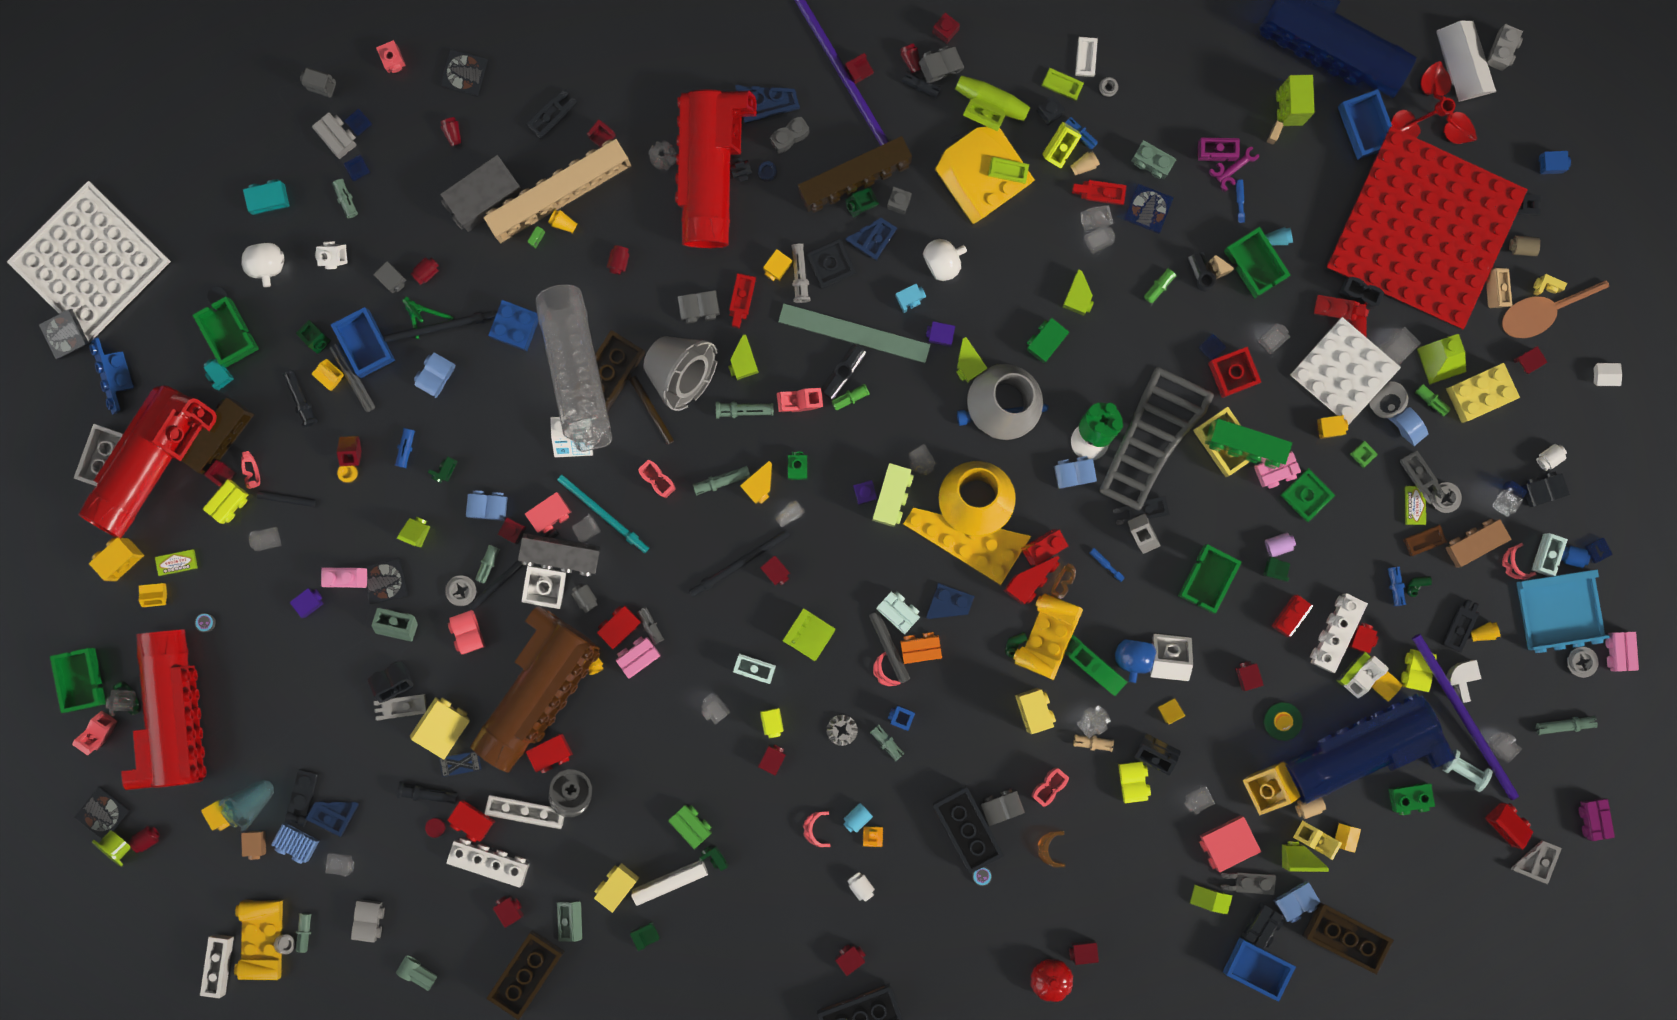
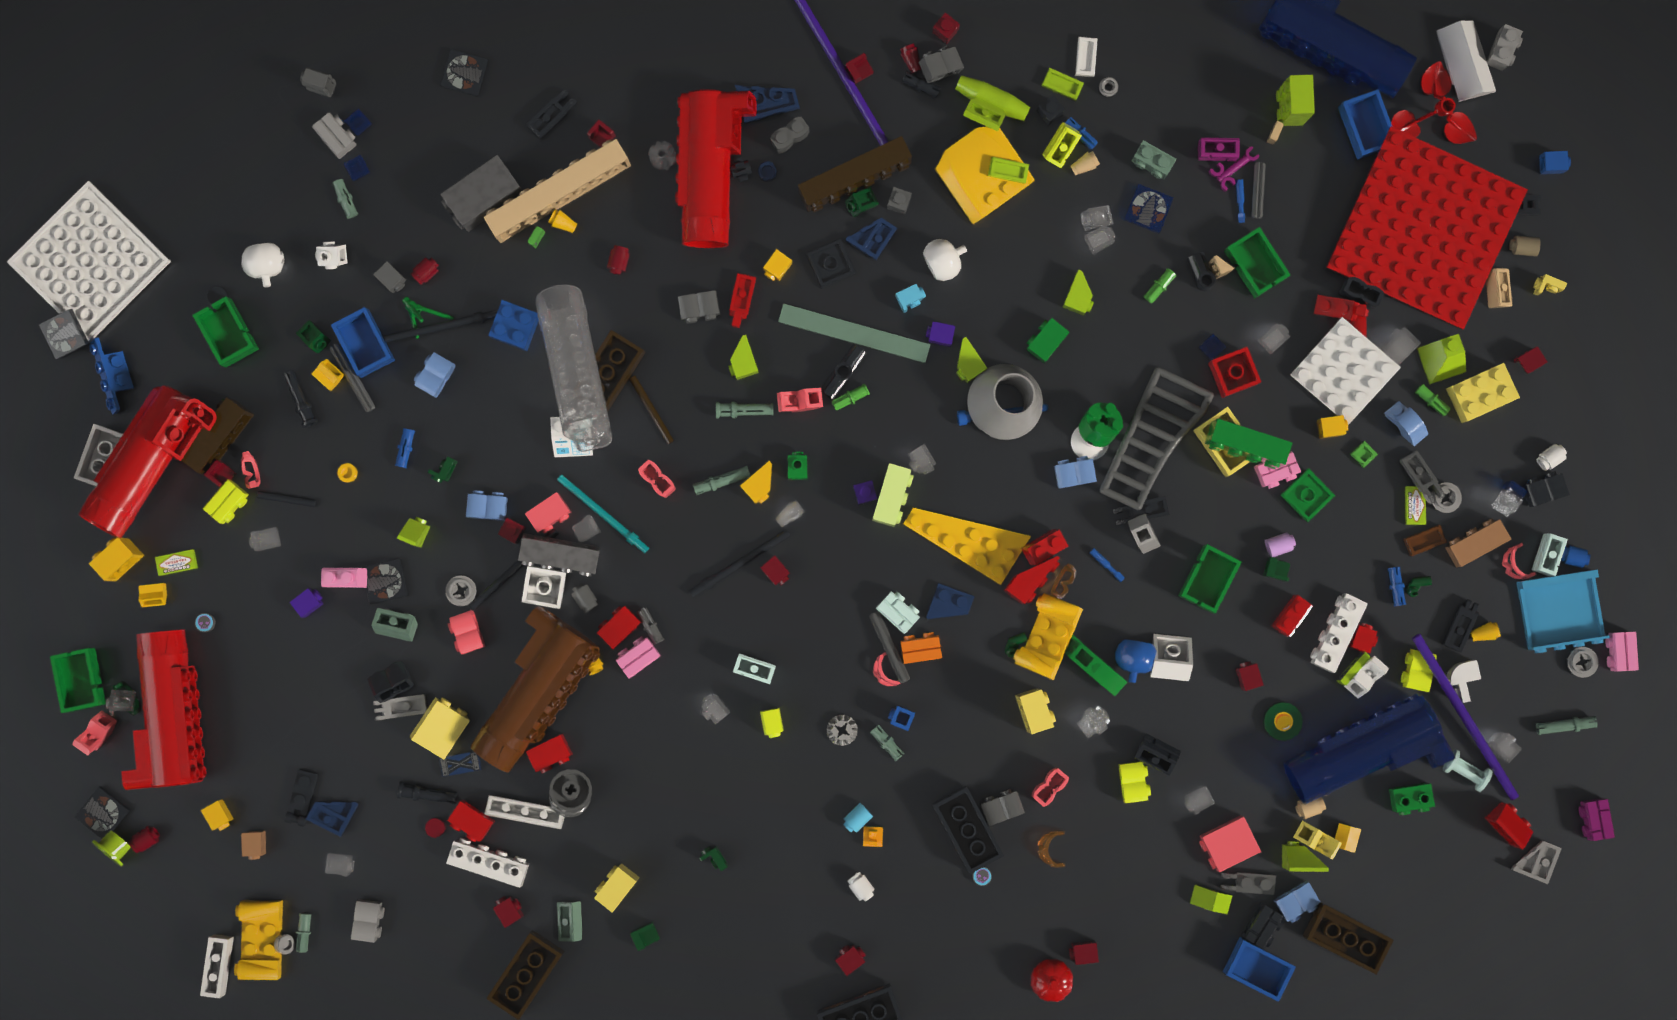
(217, 374): teal brick -> none
(246, 804): clear light blue cone -> none
(266, 197): teal brick -> none
(295, 843): medium blue brick -> none
(349, 451): dark red brick -> none
(391, 57): coral brick -> none
(411, 970): sand green piece -> none
(451, 130): dark red cone -> none
(487, 563): sand green axle -> none
(669, 882): white brick -> none
(680, 369): light grey cone -> none
(690, 826): bright green brick -> none
(772, 759): dark red brick -> none
(800, 282): light grey pin -> none
(808, 829): coral helmet -> none
(809, 634): lime bracket -> none
(970, 519): yellow cone -> none
(1093, 743): tan pin -> none
(1101, 192): red hinge -> none
(1171, 711): yellow slope -> none
(1258, 190): none -> dark grey axle
(1271, 788): yellow brick -> none
(1280, 237): medium azure cone -> none
(1387, 686): yellow piece -> none
(1389, 400): light grey tile -> none
(1537, 314): nougat piece -> none
(1598, 550): clear blue tile -> none
(1608, 374): white piece -> none

